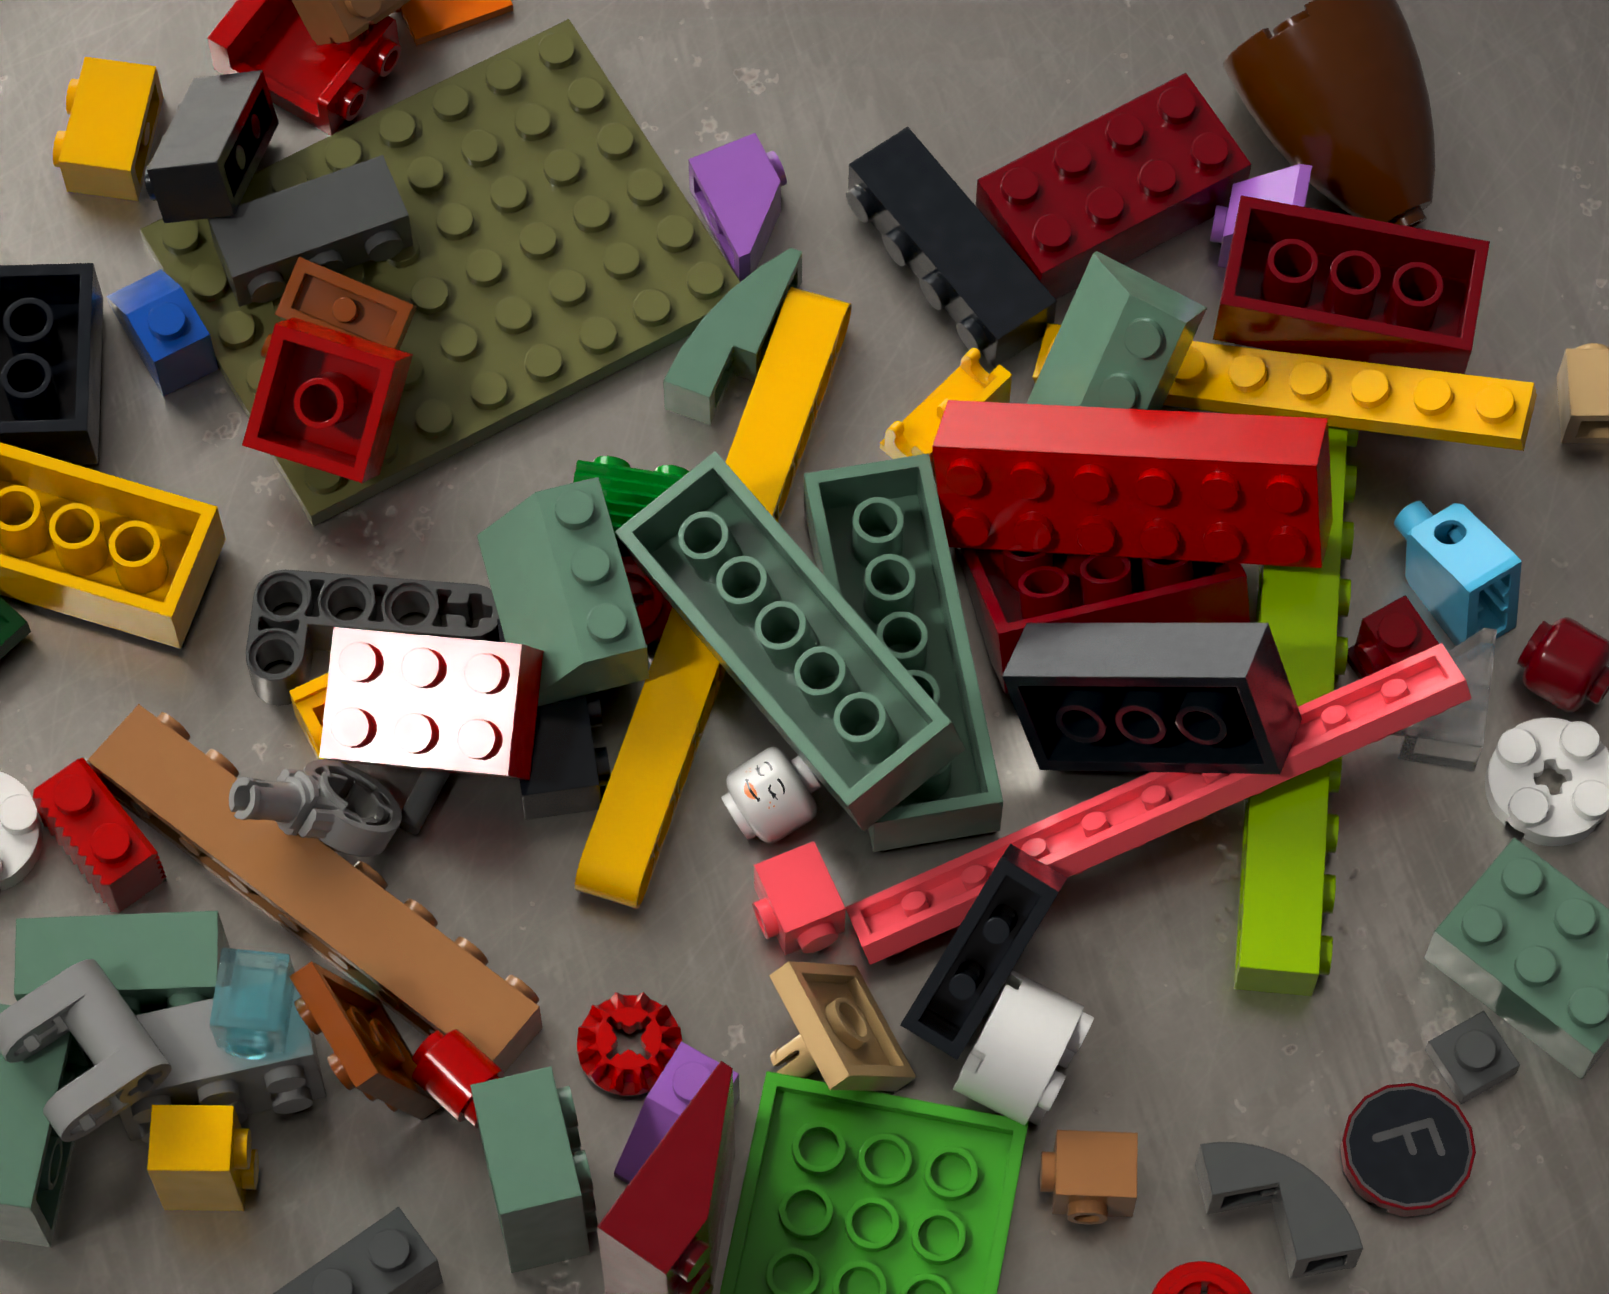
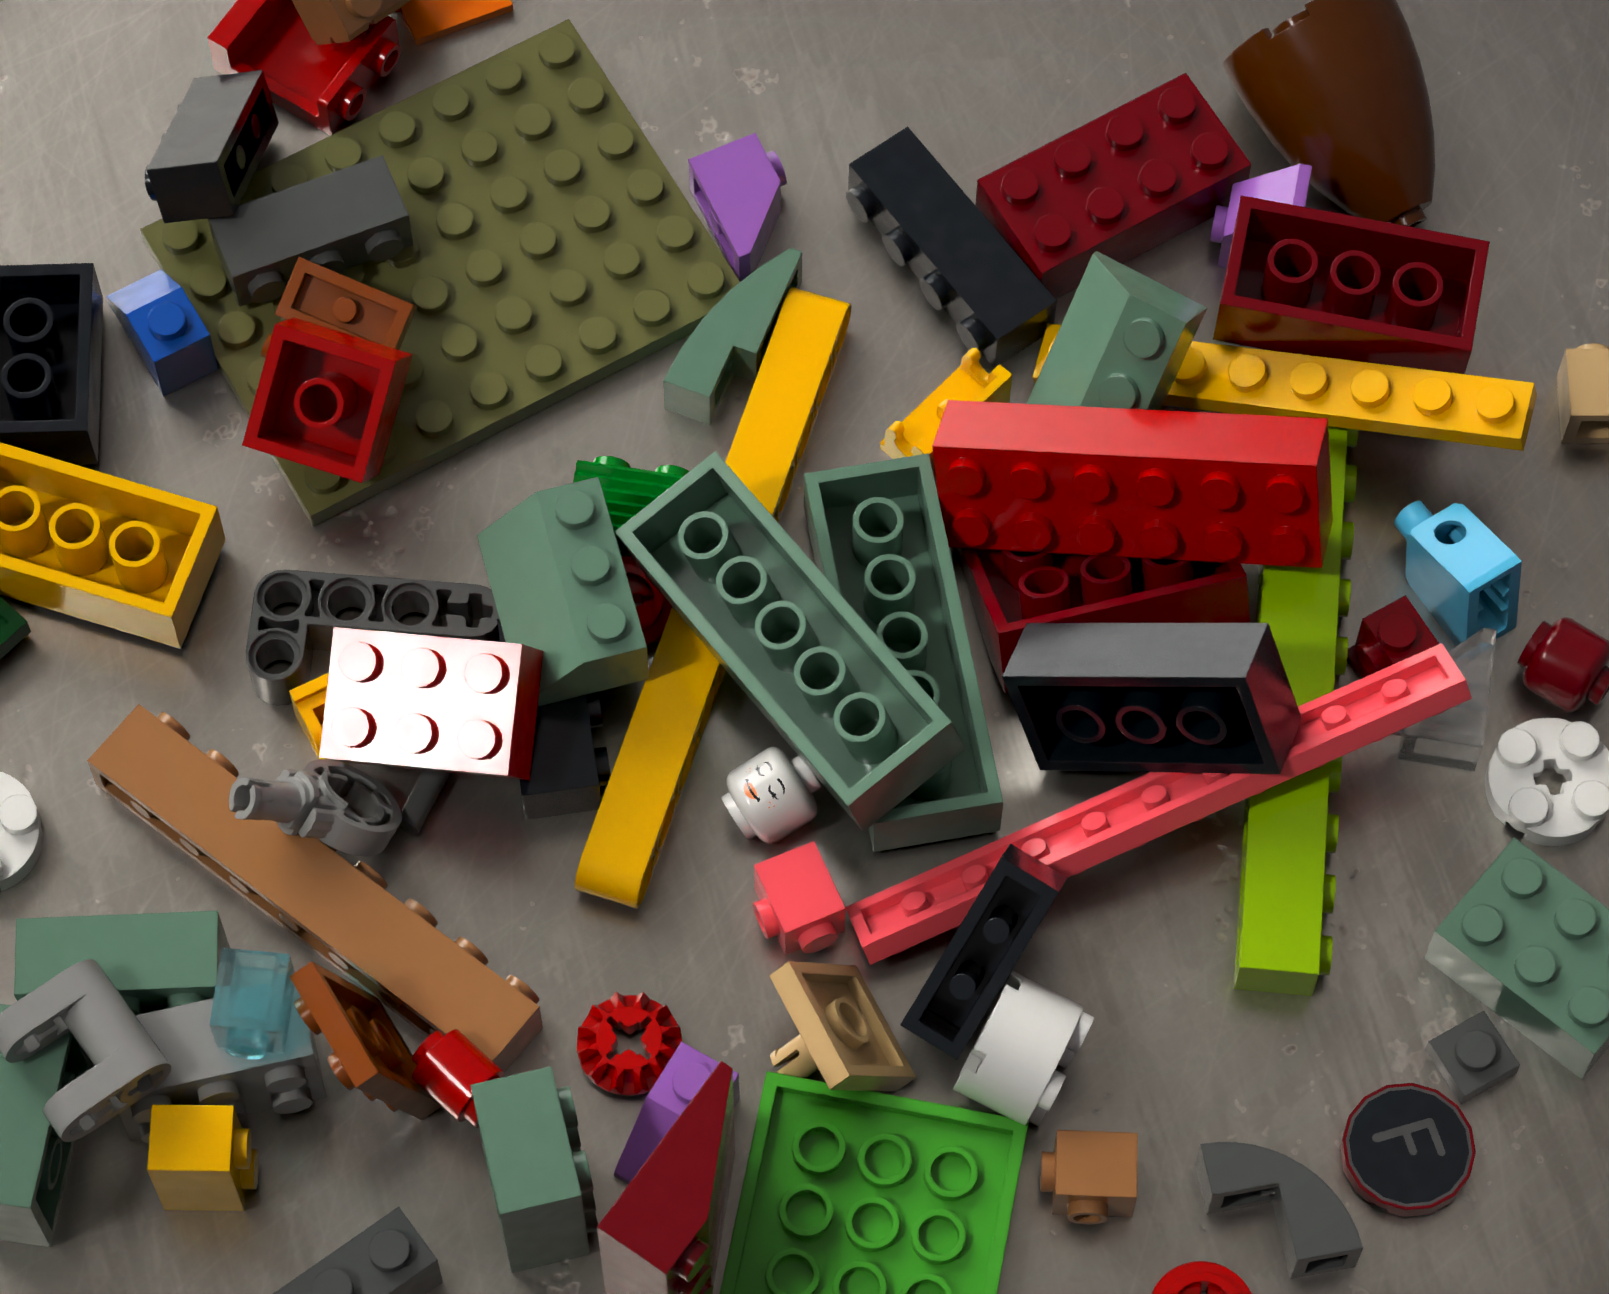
(98, 835): red brick -> none
(109, 128): yellow brick -> none

